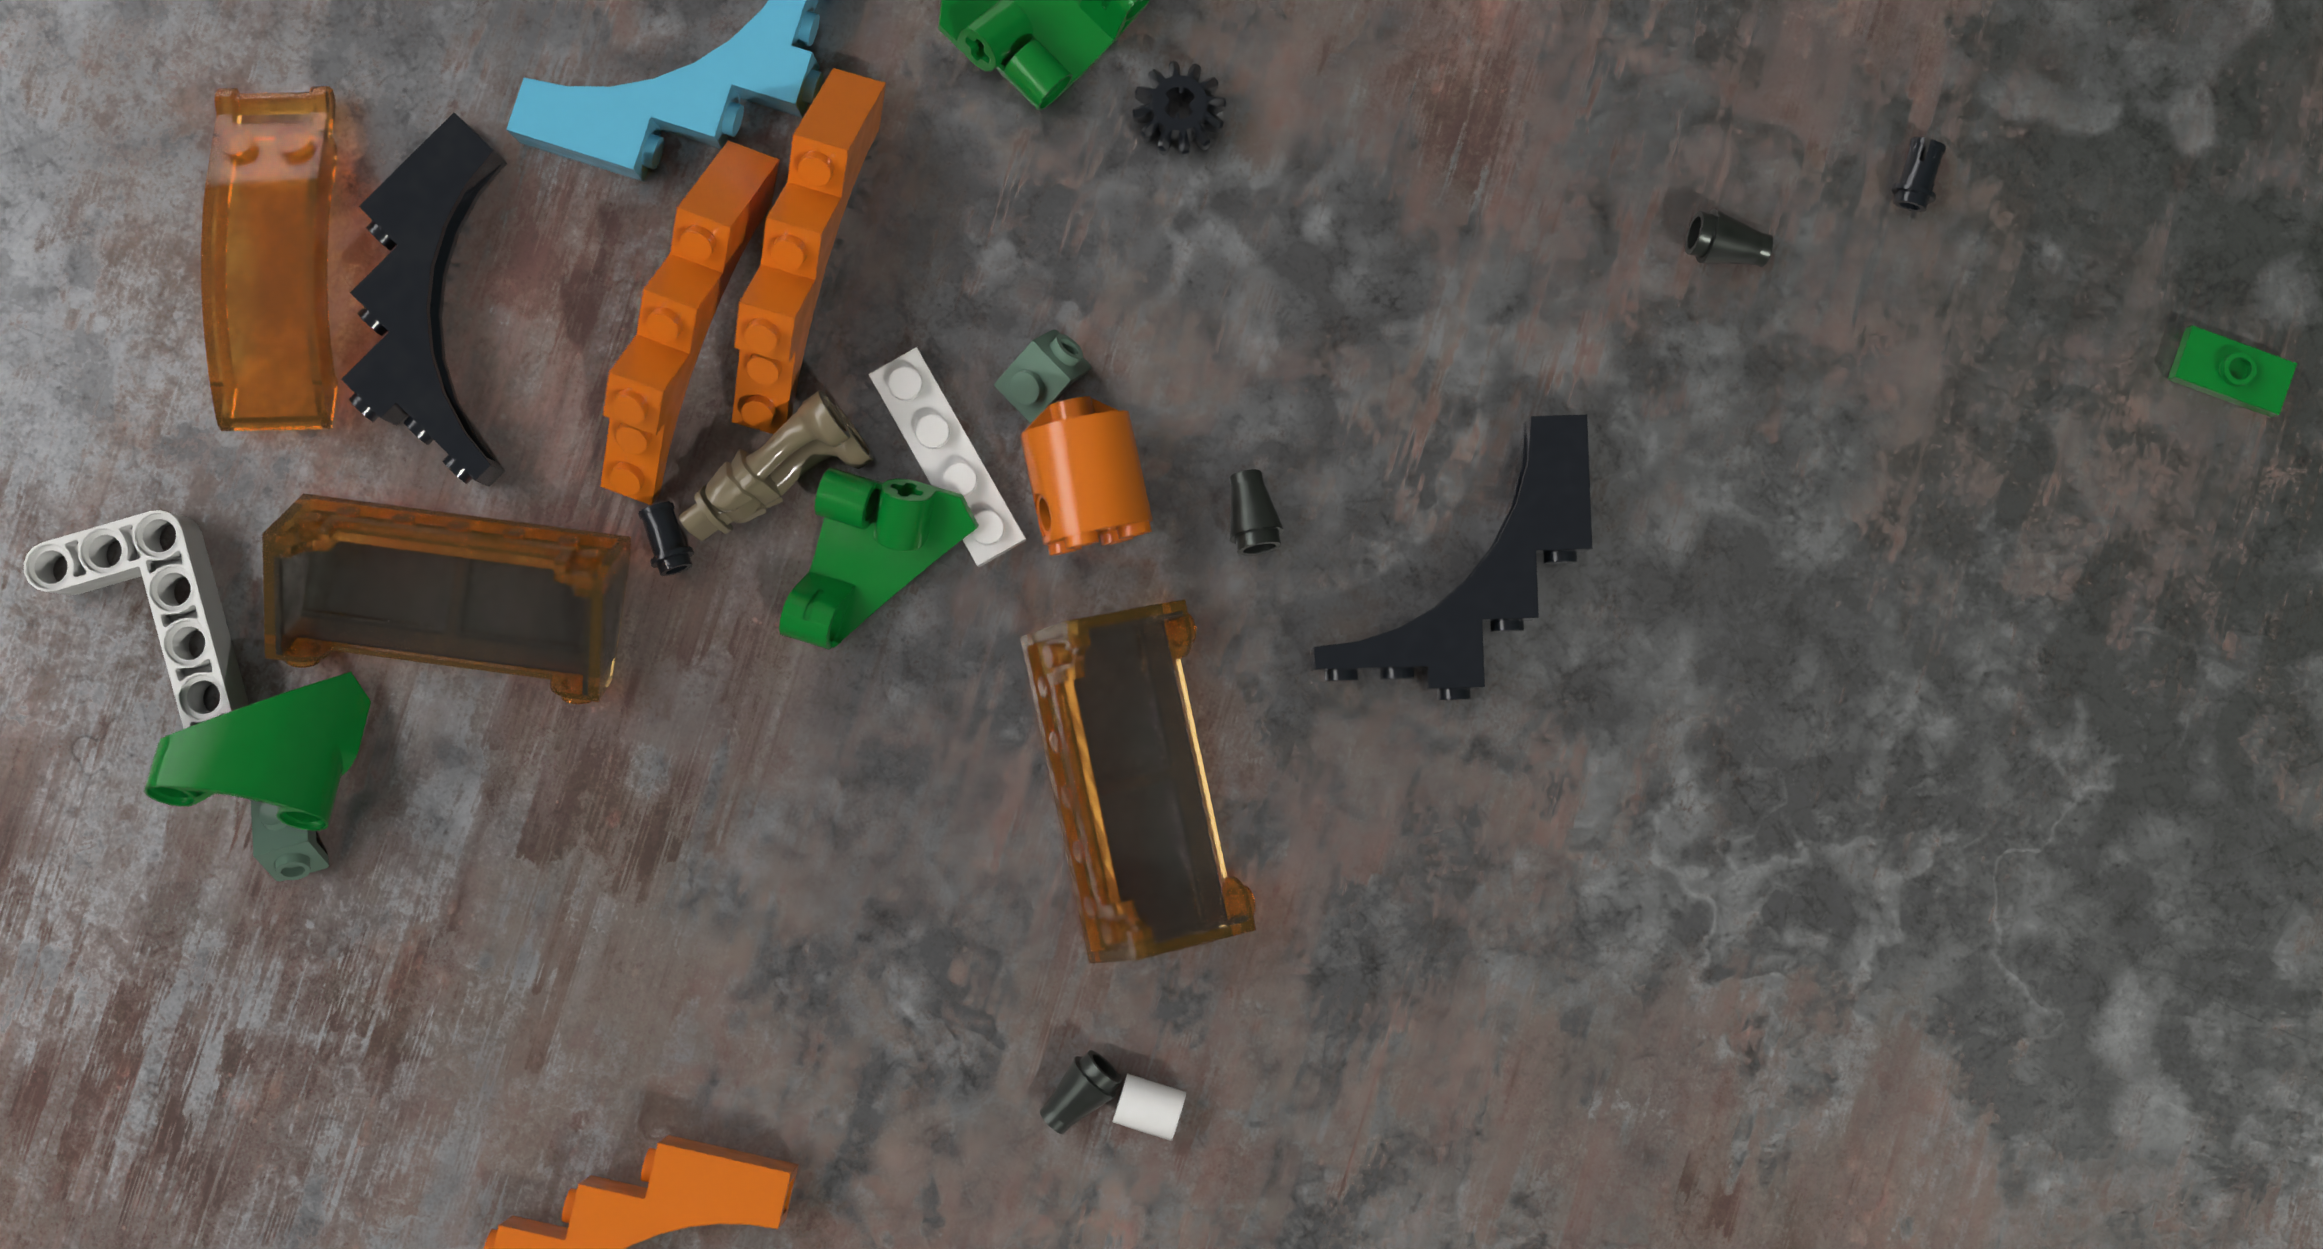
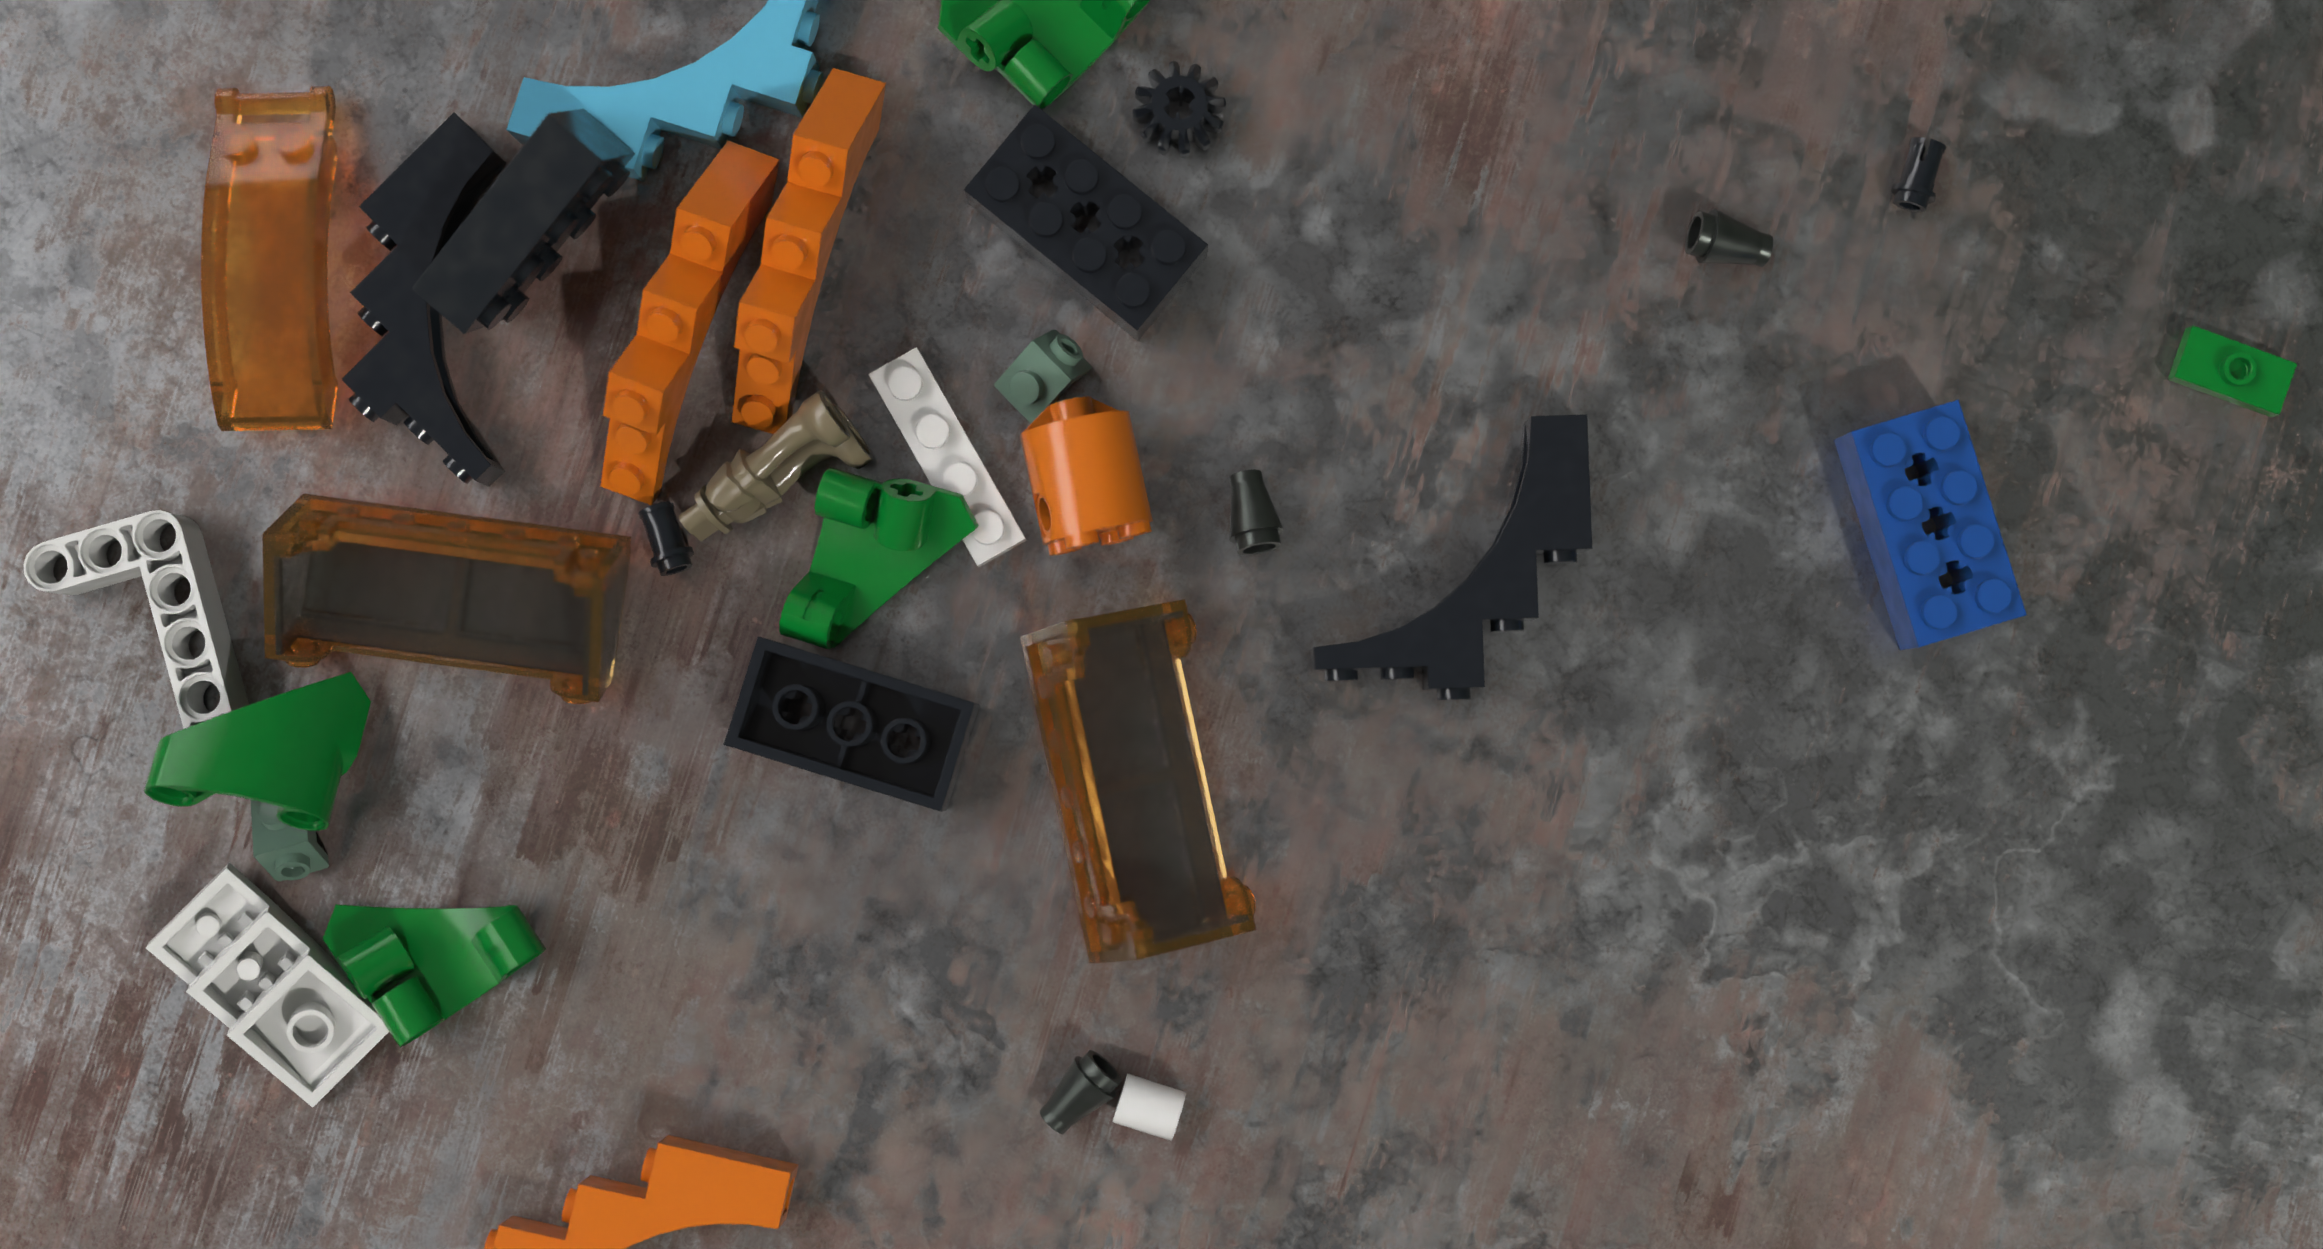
(269, 985): none -> white slope
(428, 961): none -> green panel
(525, 221): none -> black brick
(820, 744): none -> black brick
(1086, 186): none -> black brick
(1965, 535): none -> blue brick

